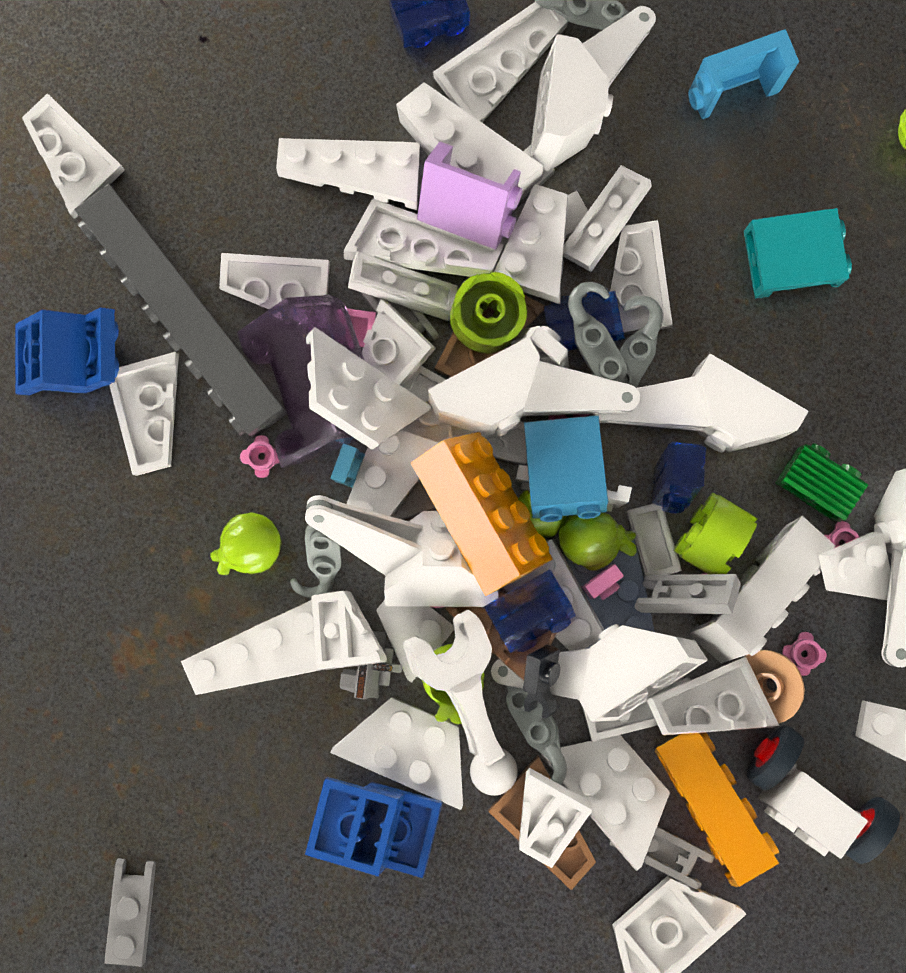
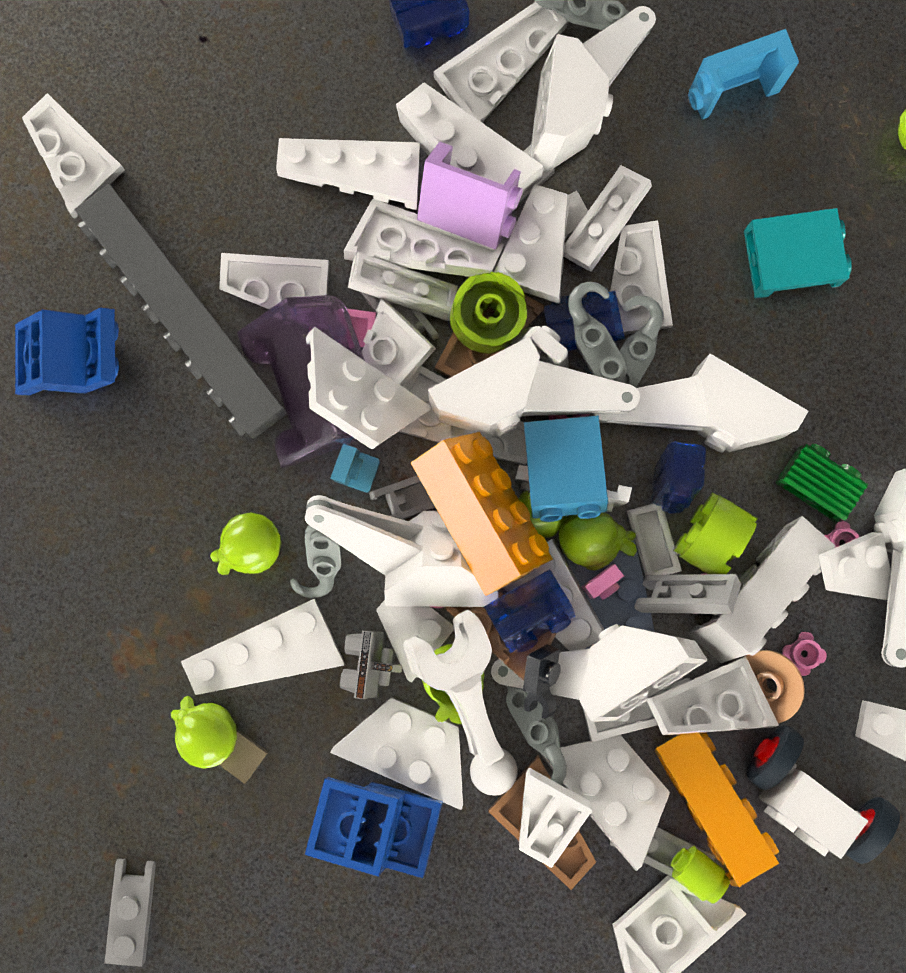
(146, 411): white wing -> none
(204, 733): none -> lime hat
(244, 758): none -> dark tan tile
(251, 456): bright pink plate -> none
(342, 633): white wing -> none
(388, 474): white wing -> none
(700, 874): none -> lime brick

